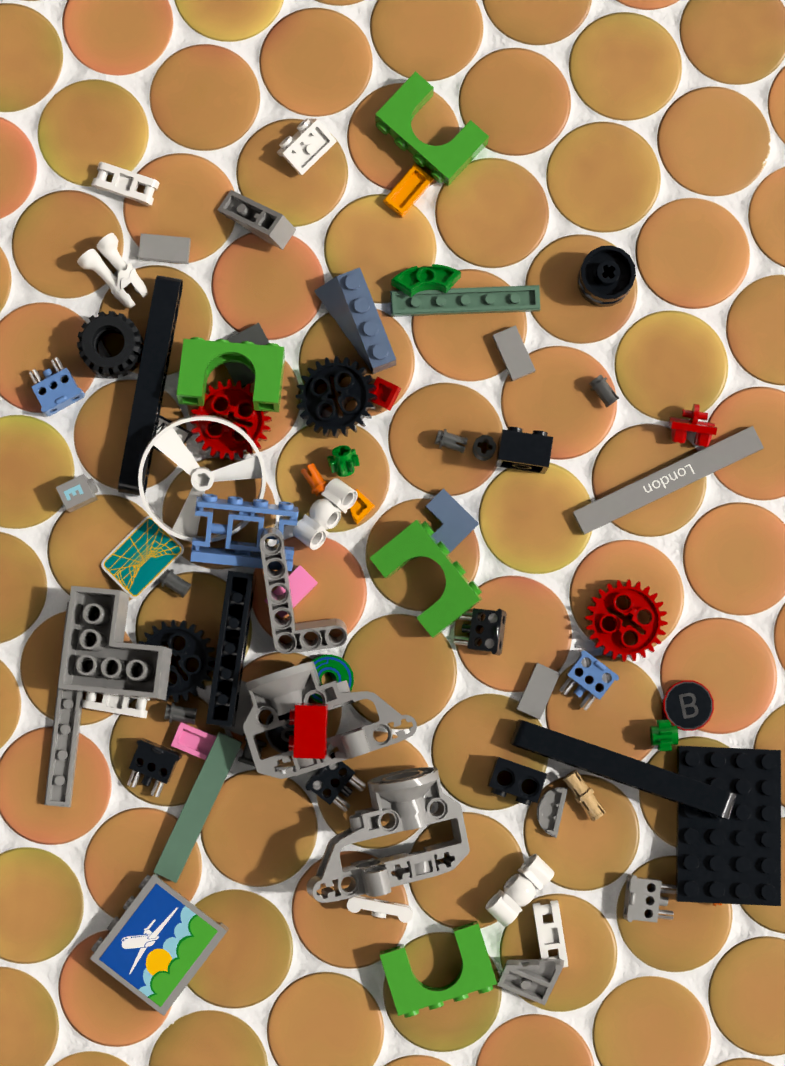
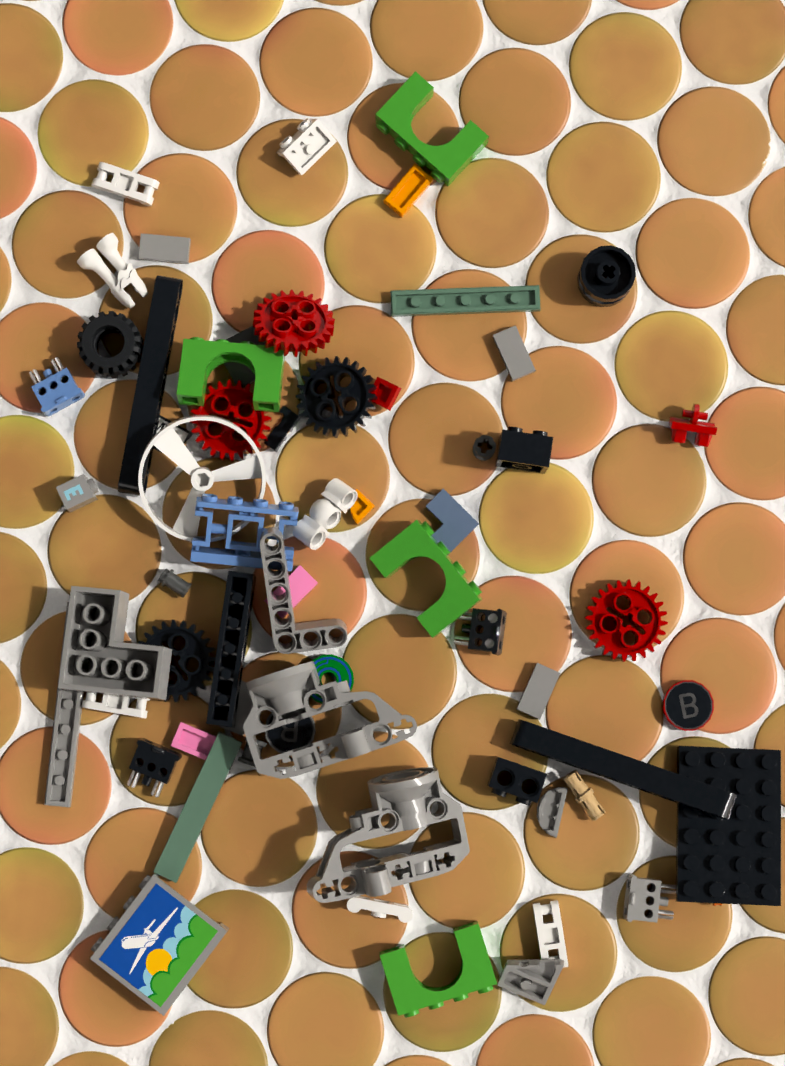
(142, 557): teal sticker -> none
(180, 714): dark grey pin -> none
(257, 219): light grey slope -> none
(280, 432): none -> black piece
(293, 323): none -> red gear
(309, 730): red brick -> none
(314, 479): orange pin -> none
(322, 780): black piece -> none
(343, 461): green gear -> none
(355, 312): sand blue wedge -> none
(426, 278): green tile -> none
(449, 440): dark grey pin -> none
(519, 890): white piece -> none
(599, 673): medium blue piece -> none
(603, 390): dark grey pin -> none
(664, 735): green gear -> none
(668, 480): light grey tile -> none

